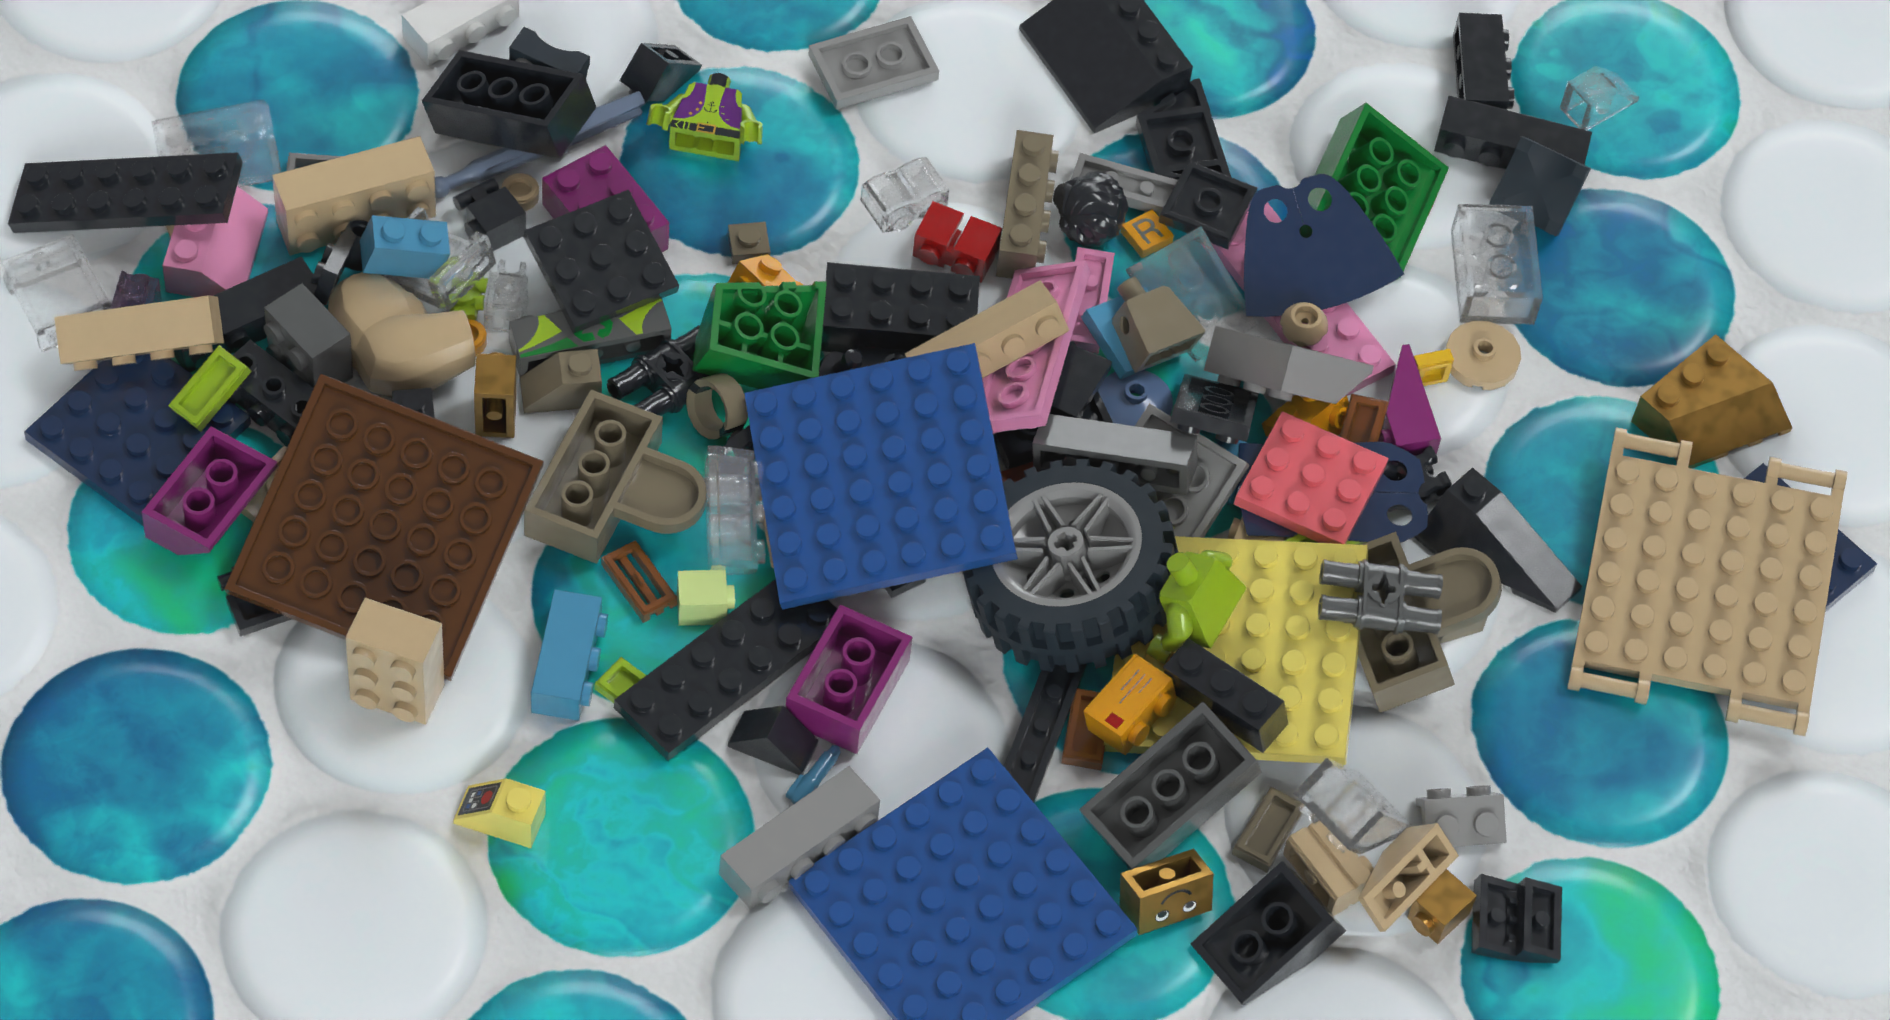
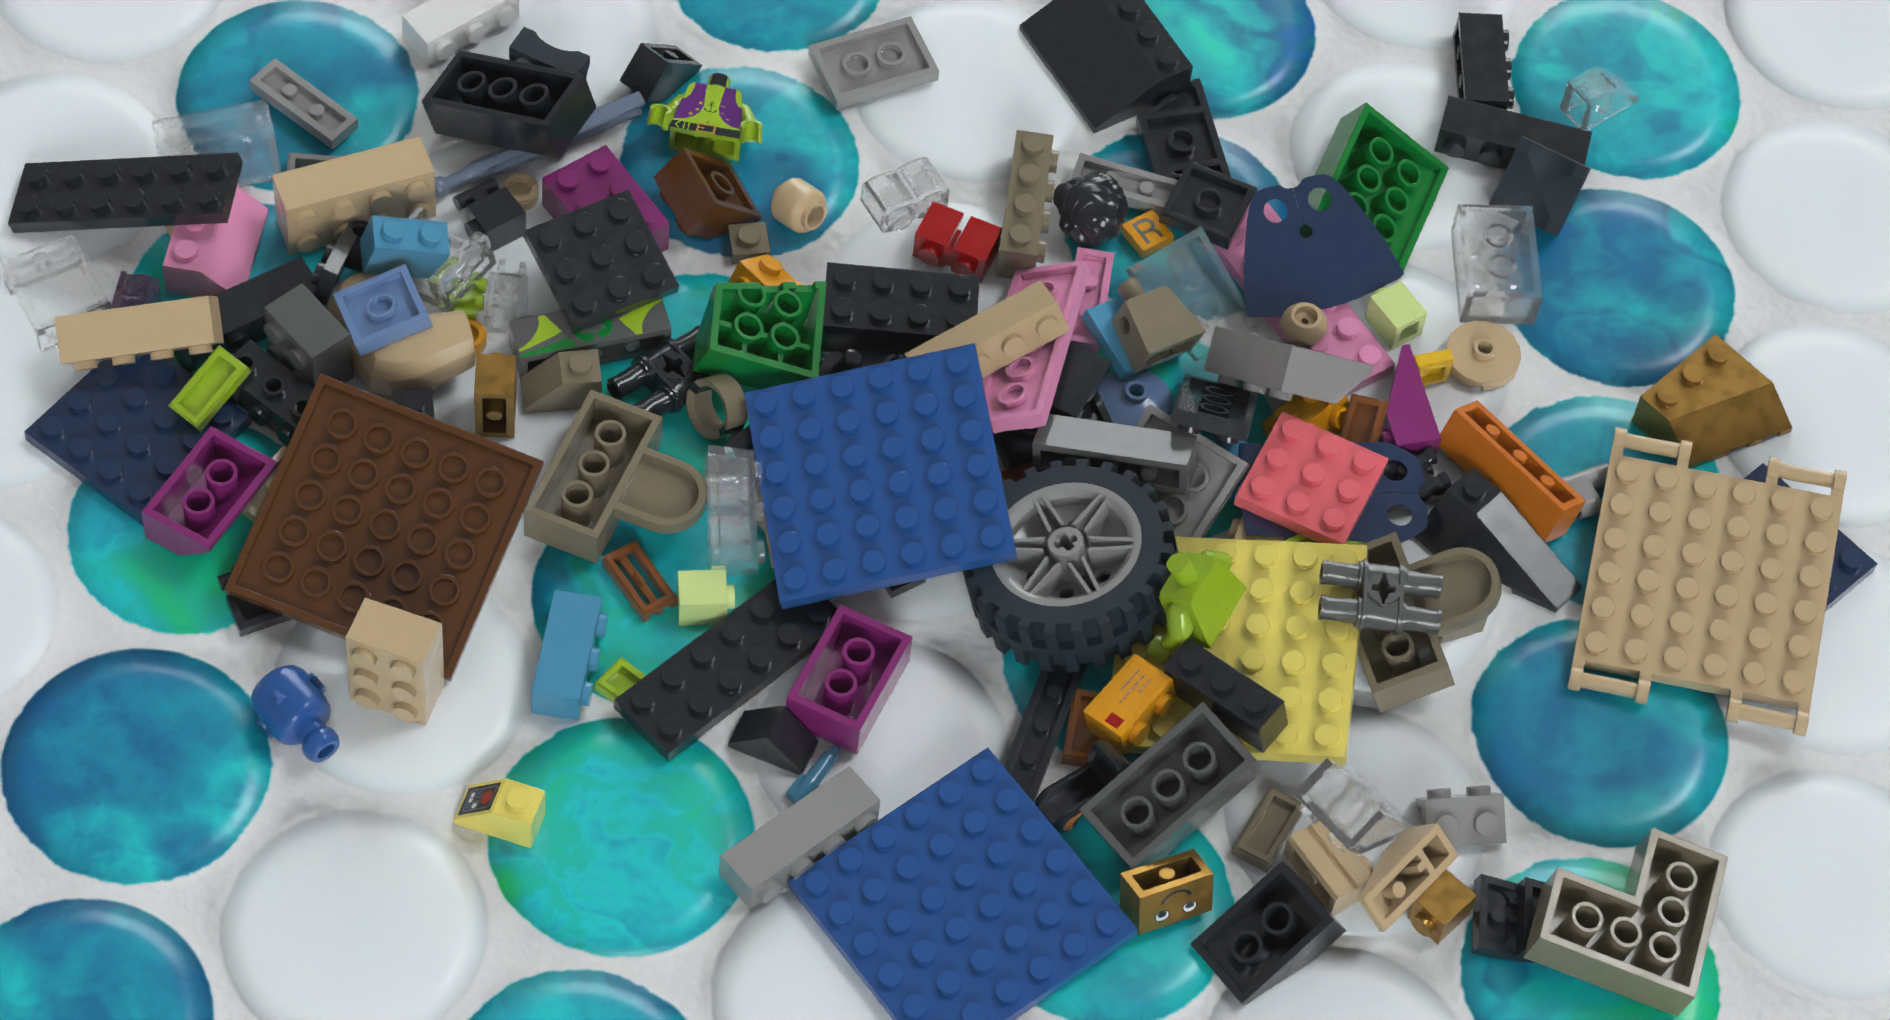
(295, 711): none -> blue piece
(303, 103): none -> light grey plate
(382, 310): none -> medium blue tile
(704, 194): none -> reddish brown slope
(798, 205): none -> tan head
(1066, 796): none -> black animal
(1395, 314): none -> yellowish green brick
(1540, 495): none -> orange brick
(1586, 484): none -> light grey piece
(1636, 940): none -> dark tan brick

